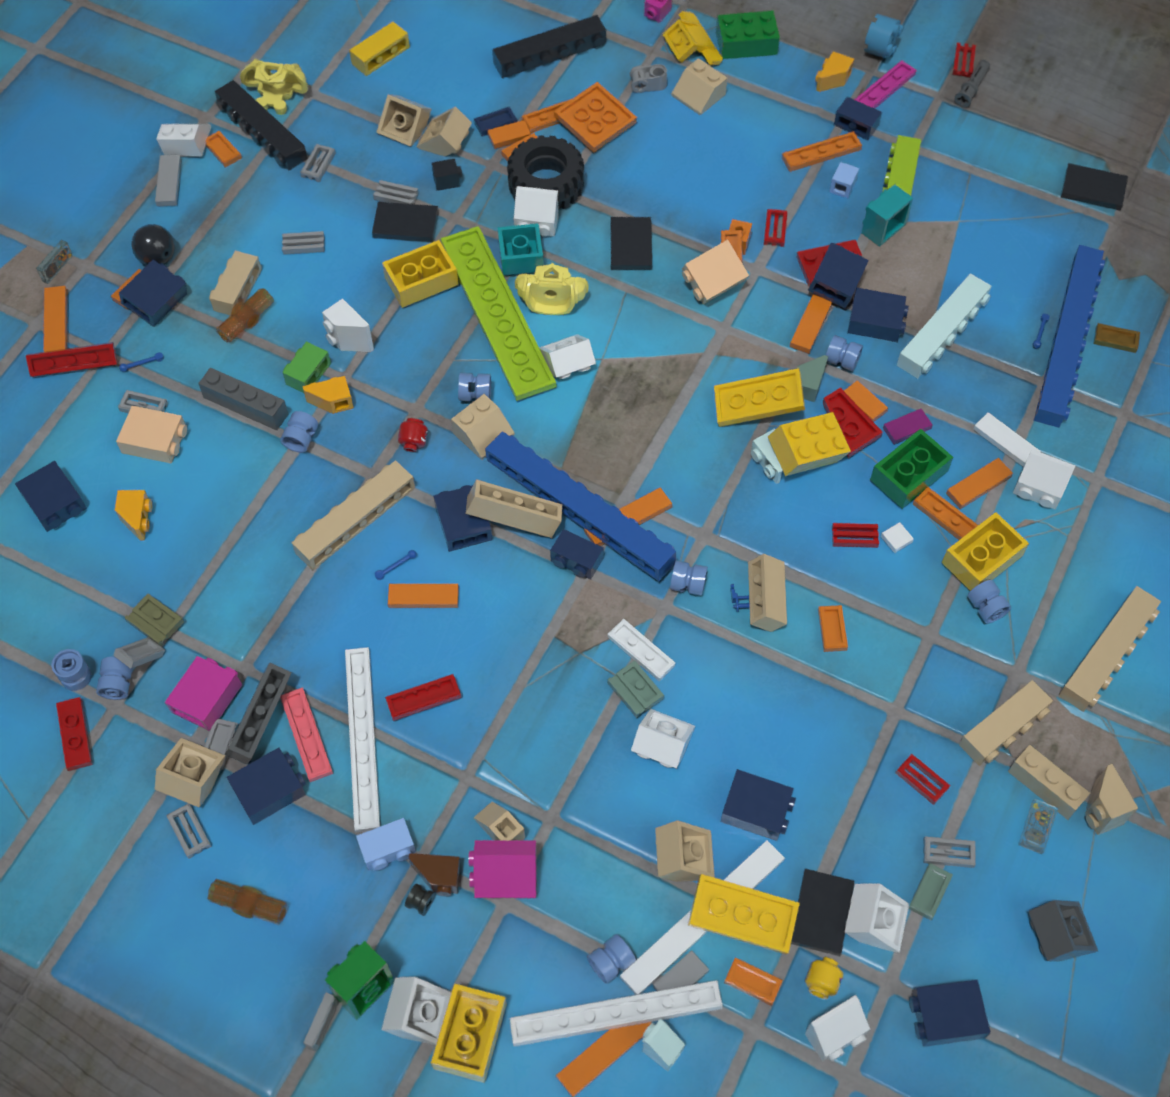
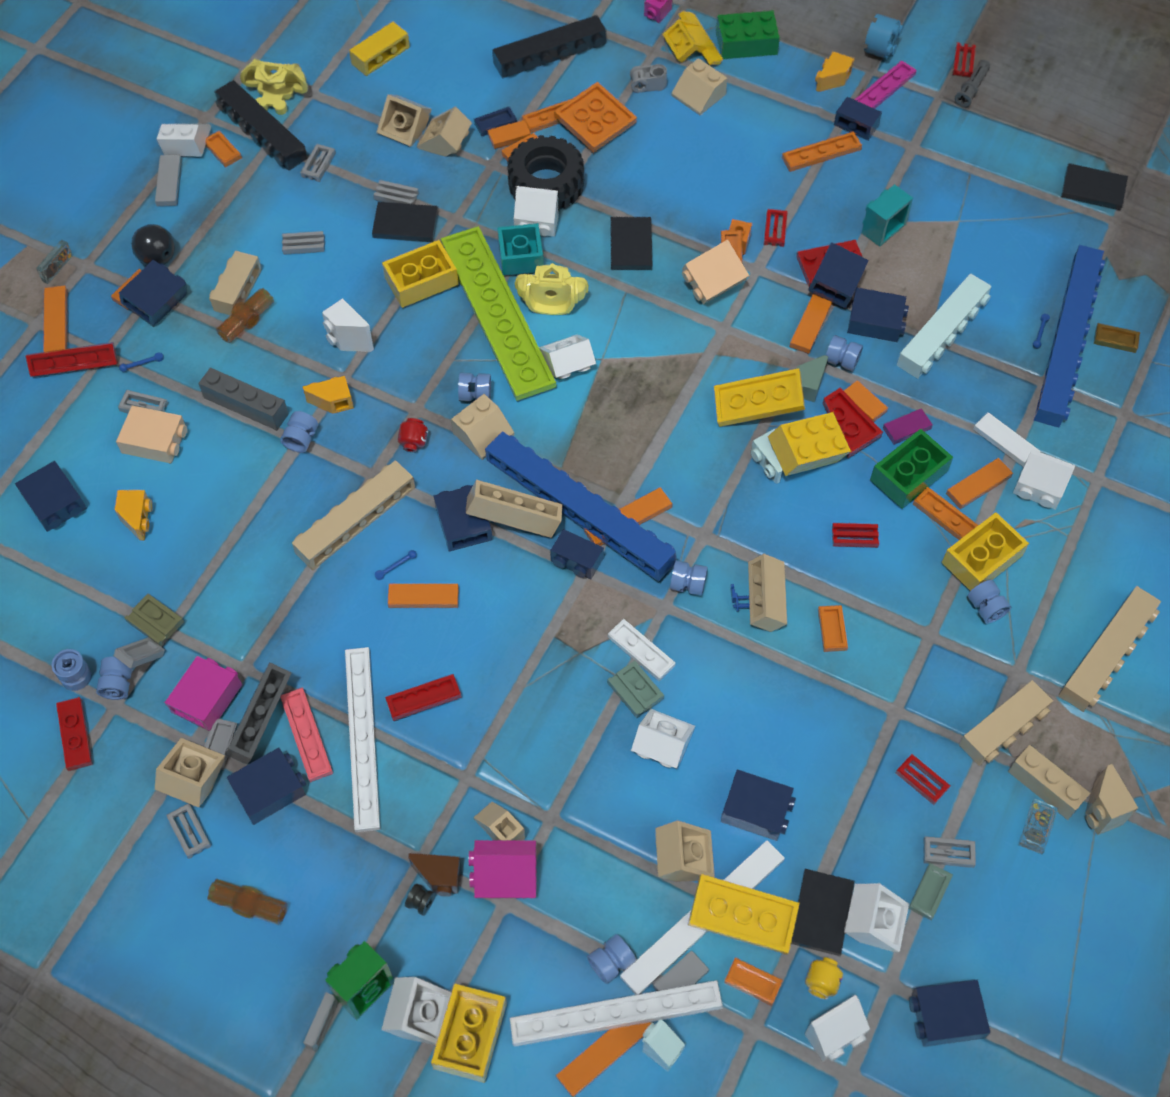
(306, 367): bright green brick -> none
(386, 844): light blue brick -> none
(446, 174): black brick -> none
(844, 180): light blue brick -> none
(897, 537): white tile -> none
(903, 163): lime brick -> none
(1062, 930): dark grey slope -> none

